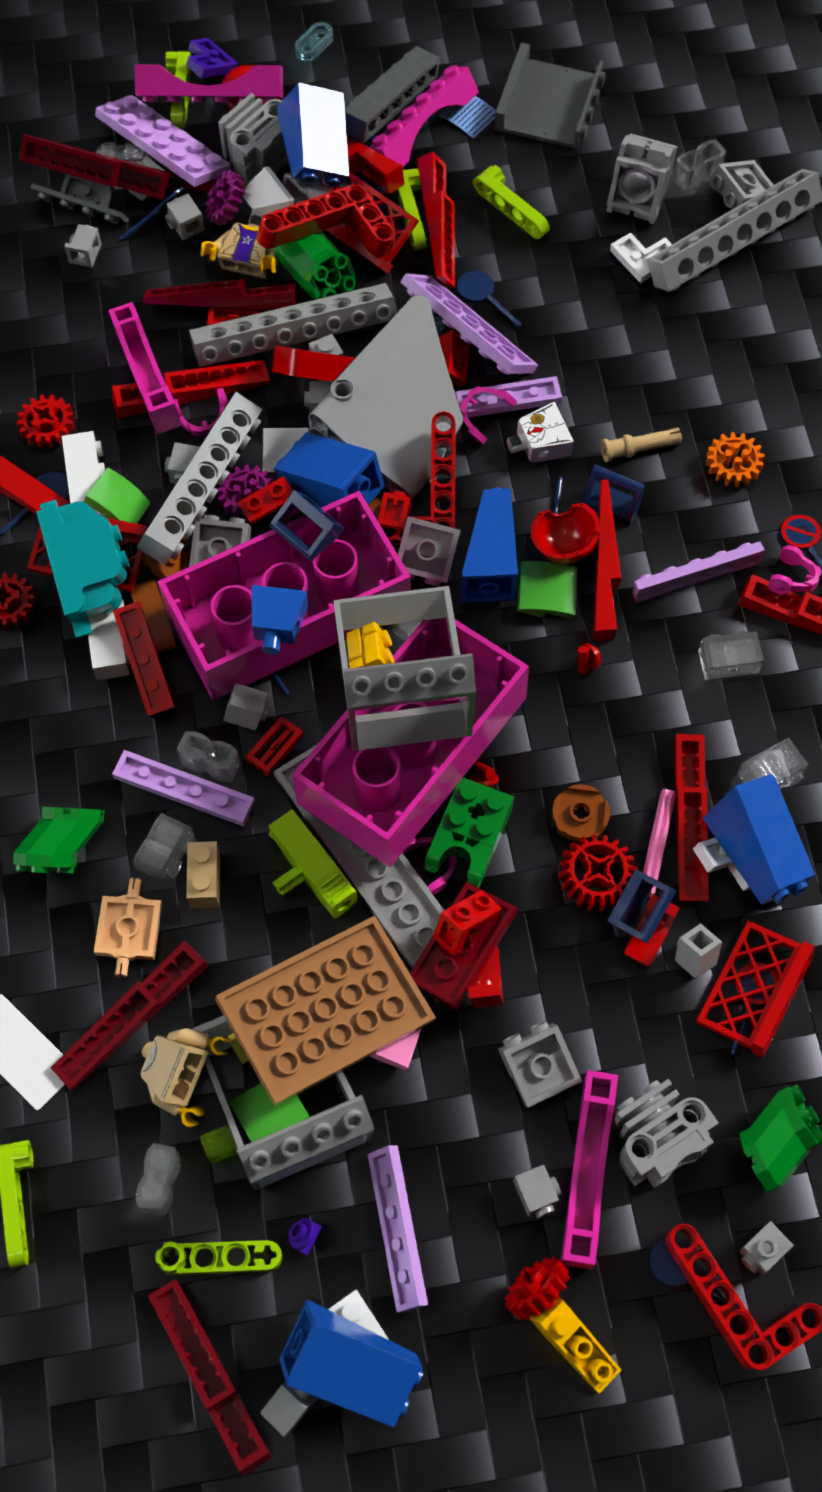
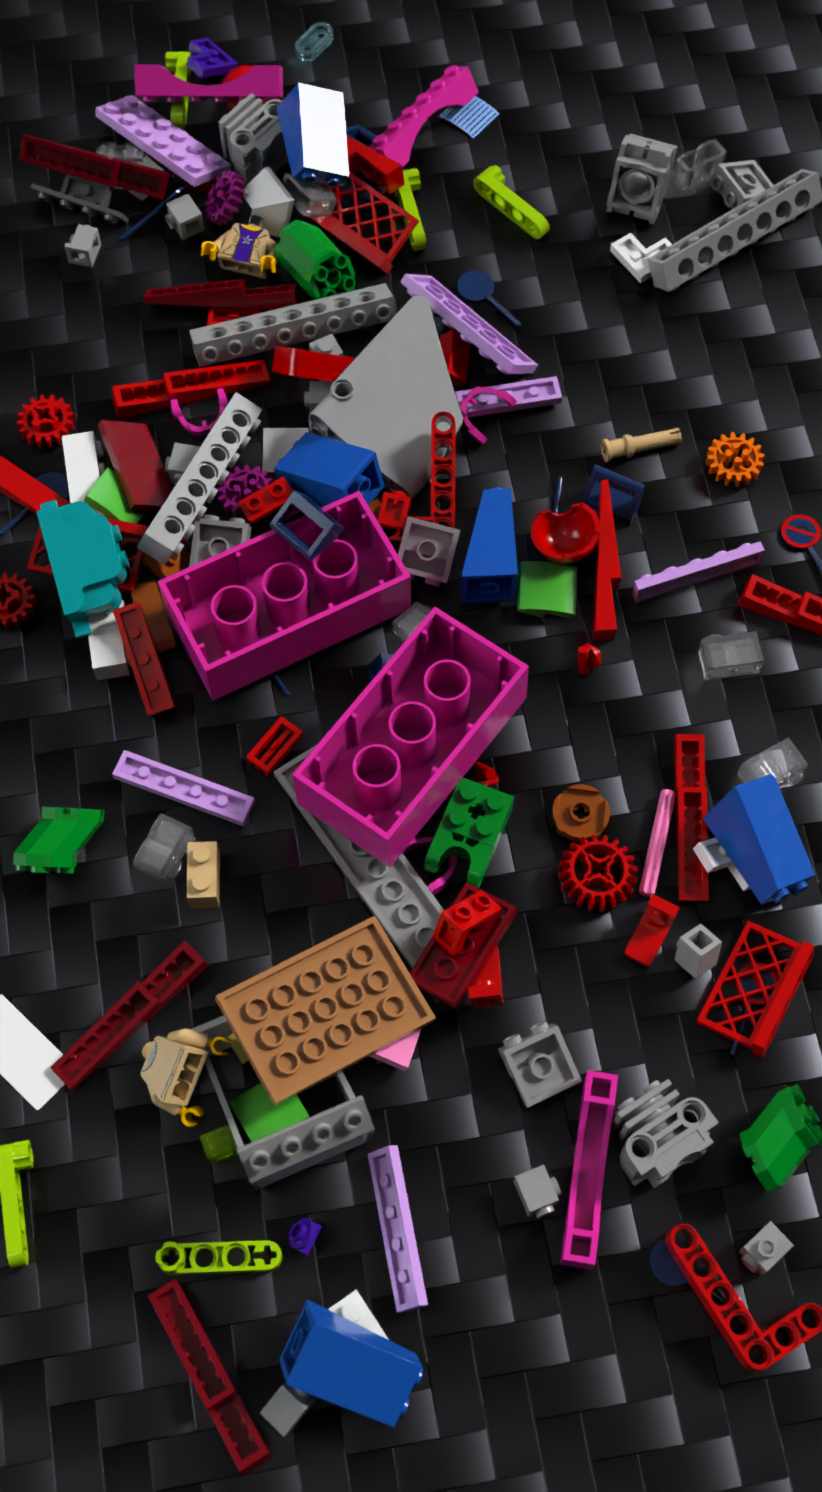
(128, 927): light nougat plate -> none
(136, 464): none -> dark red tile
(144, 368): dark pink arch -> none
(161, 1171): clear brick -> none
(208, 756): clear brick -> none
(246, 707): light grey brick -> none
(277, 615): blue torso -> none
(310, 865): lime piece -> none
(326, 211): red beam -> none
(368, 646): yellow brick -> none
(390, 93): dark grey brick -> none
(408, 680): light grey window -> none
(440, 216): red slope -> none
(537, 1288): red gear -> none
(542, 435): white torso -> none
(548, 100): dark grey panel -> none
(576, 1344): yellow slope -> none
(632, 902): dark blue tile -> none
(783, 584): dark pink piece -> none

